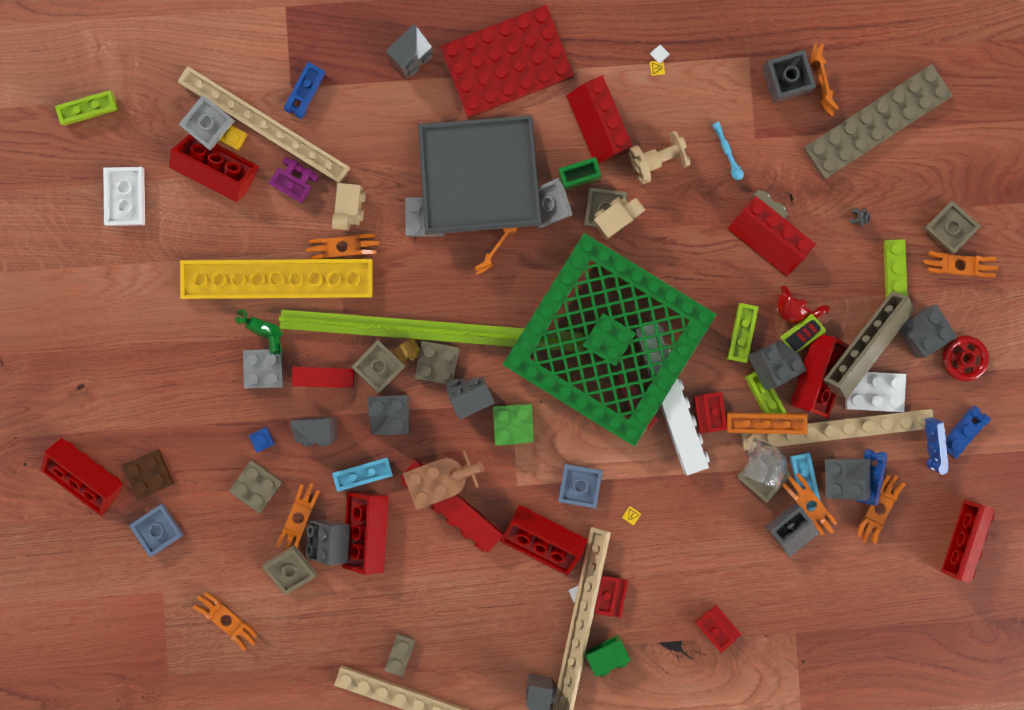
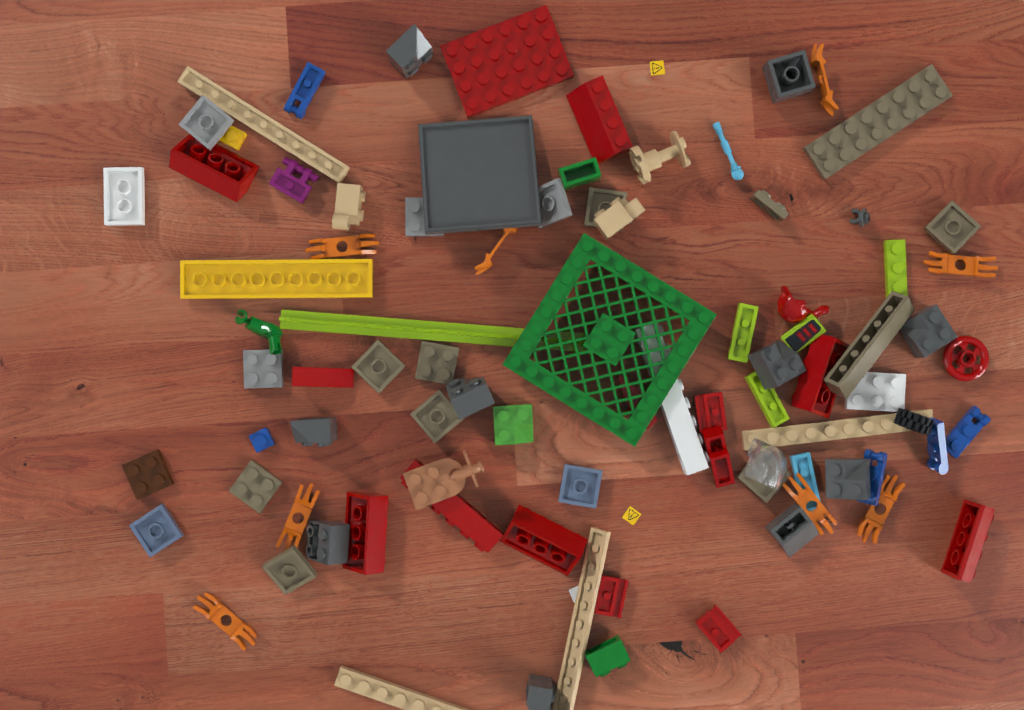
(81, 476): red slope -> none
(86, 108): lime plate -> none
(362, 474): medium azure plate -> none
(389, 414): dark grey slope -> none
(400, 654): dark tan plate -> none
(407, 350): pearl gold plate -> none
(436, 416): none -> dark tan plate
(659, 54): white sticker -> none
(718, 456): none -> red slope
(767, 423): orange plate -> none
(771, 236): red slope -> none
(913, 421): none -> black tyre

